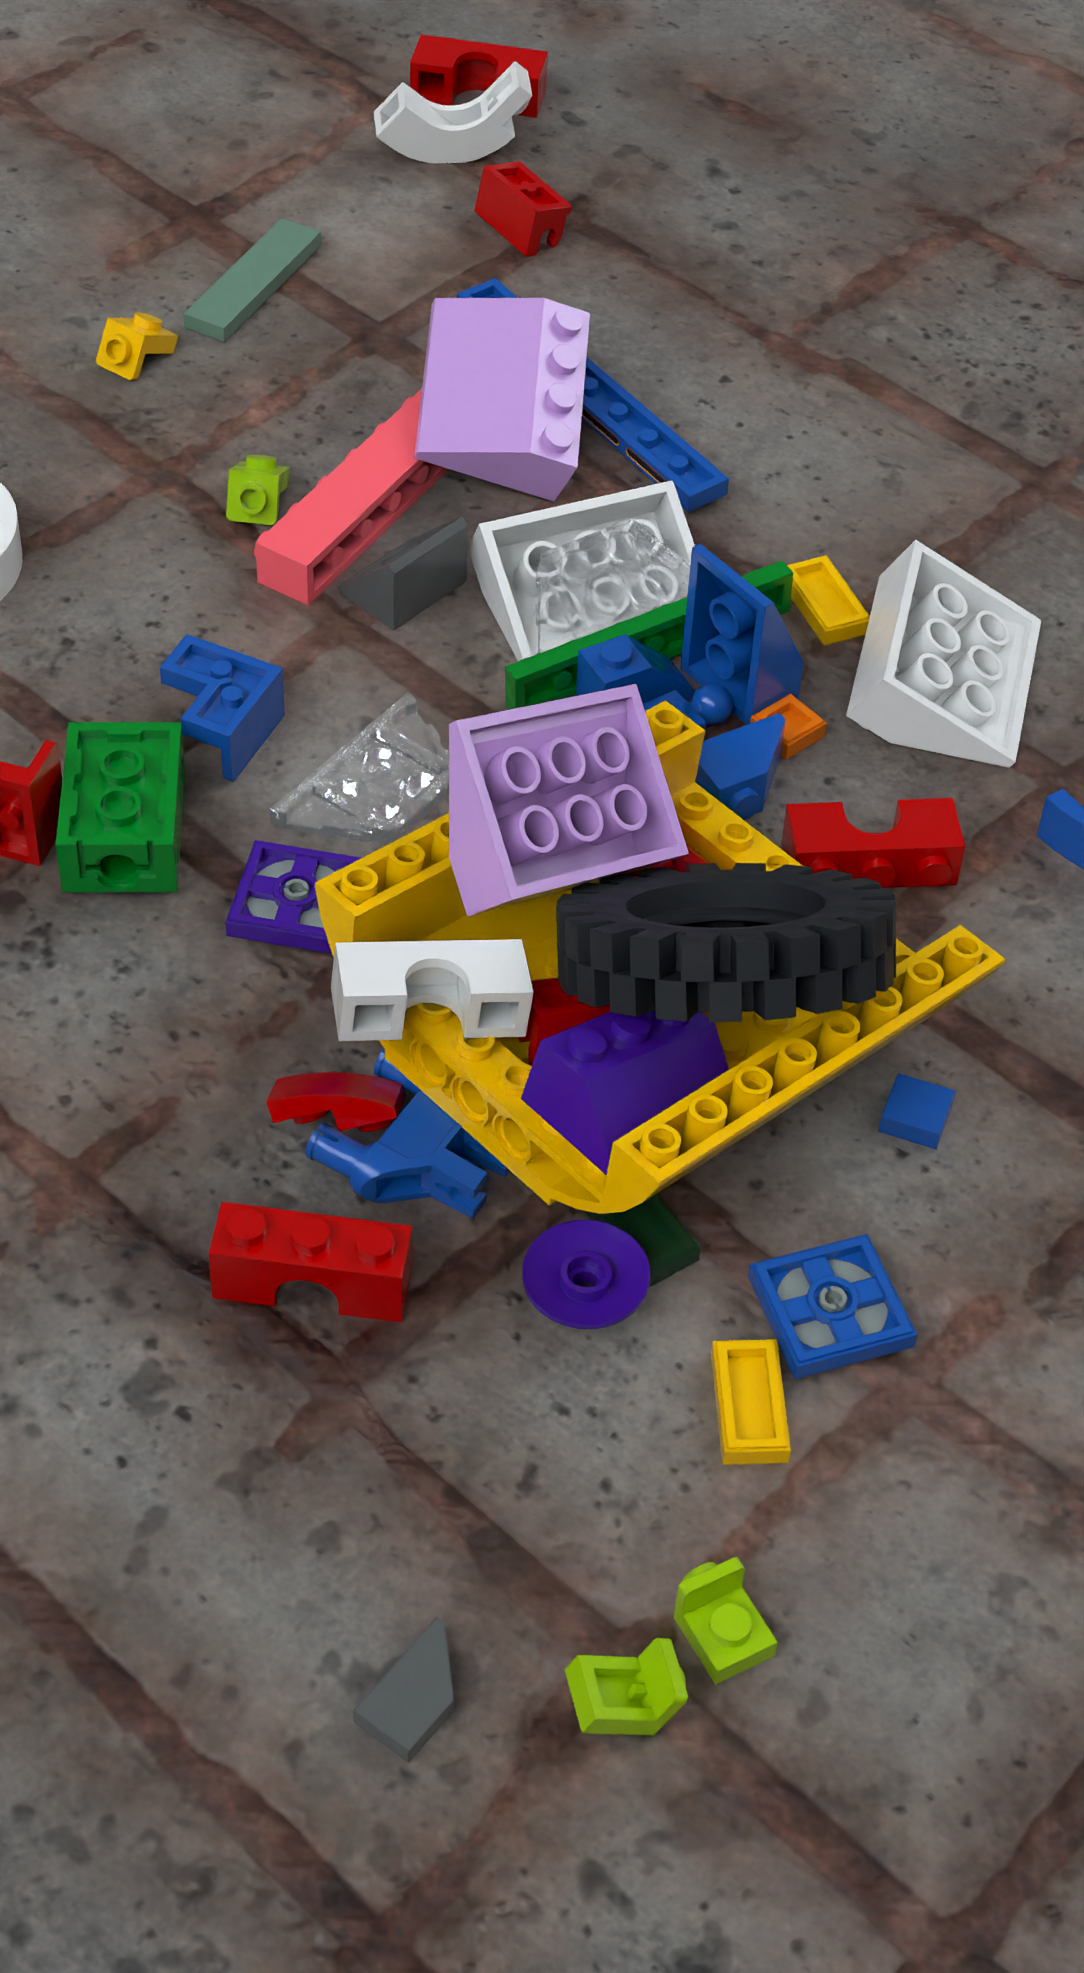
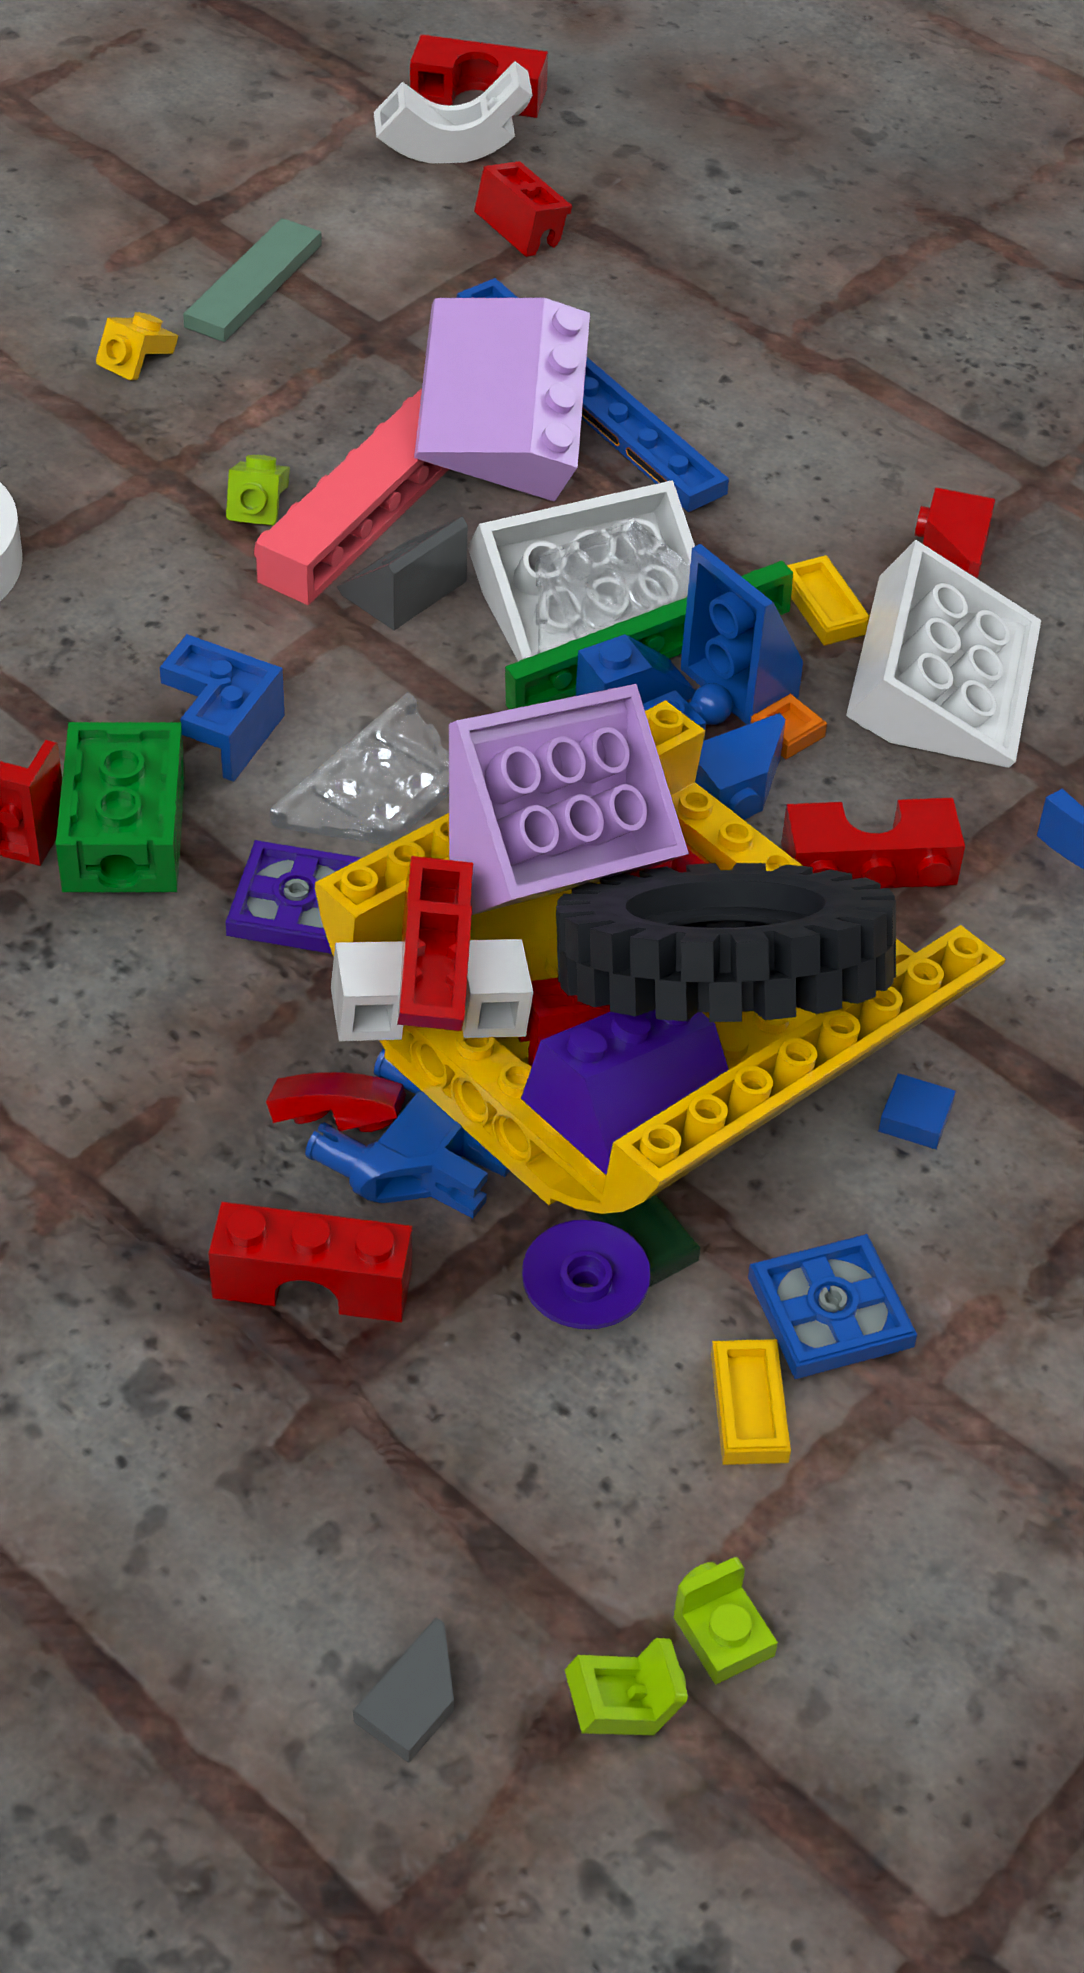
(435, 943): none -> red slope
(957, 527): none -> red slope

